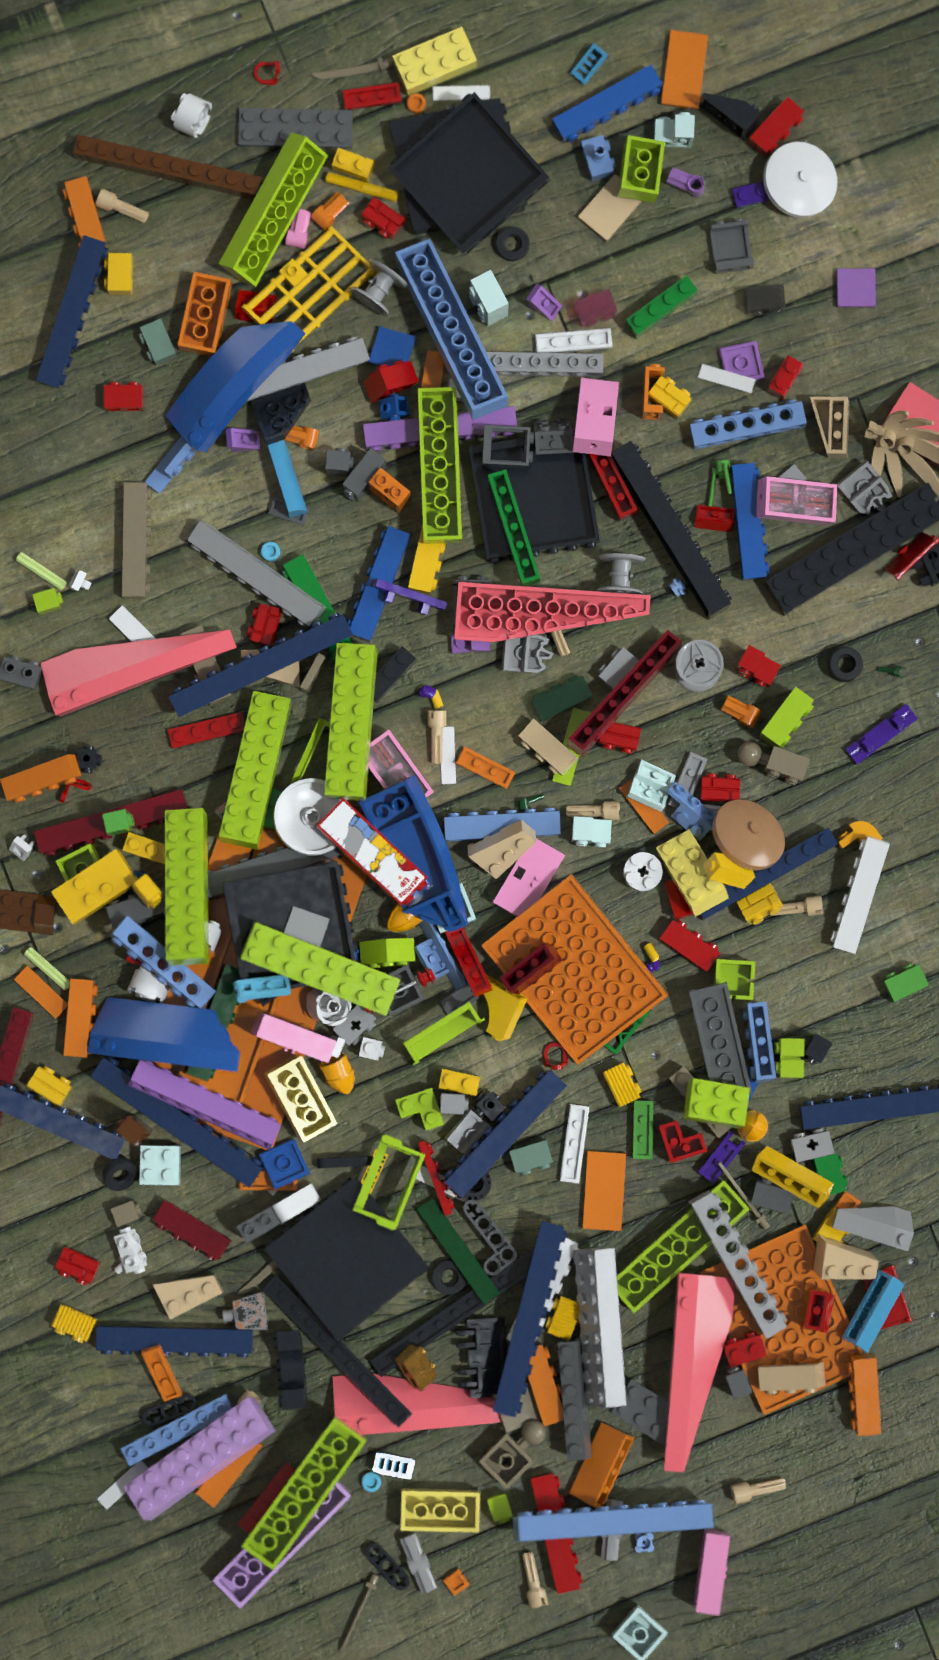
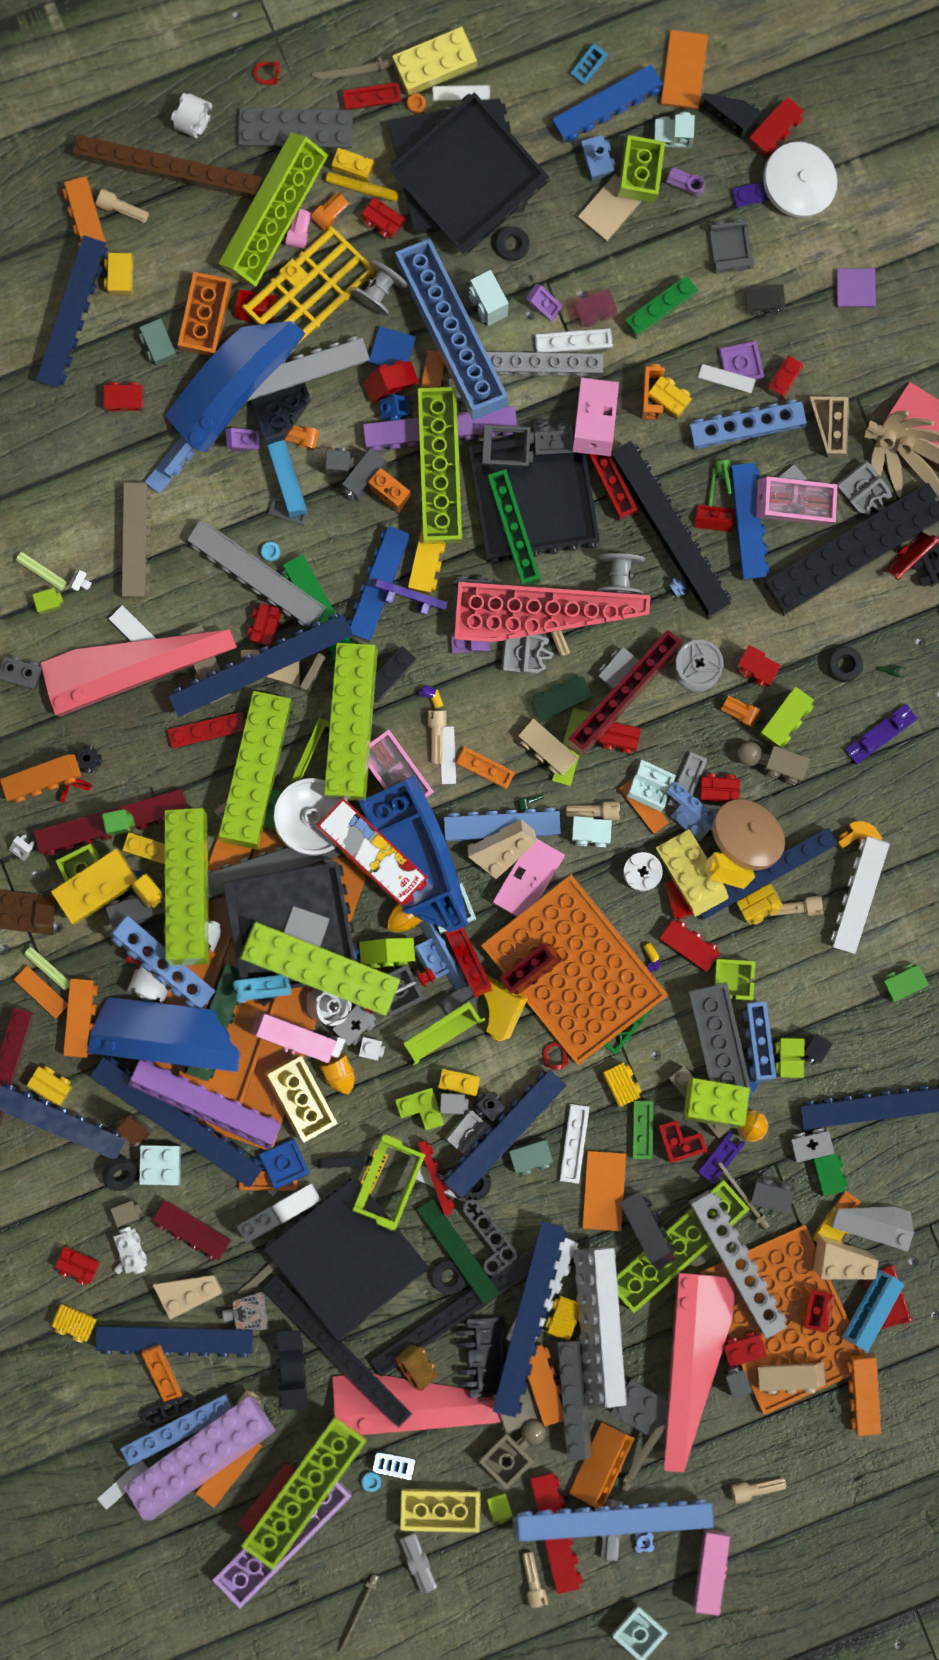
(401, 1573): black beam -> none
(456, 1582): orange tile -> none
(629, 1478): none -> dark tan sword
(648, 1230): none -> black brick
(792, 1176): yellow brick -> none

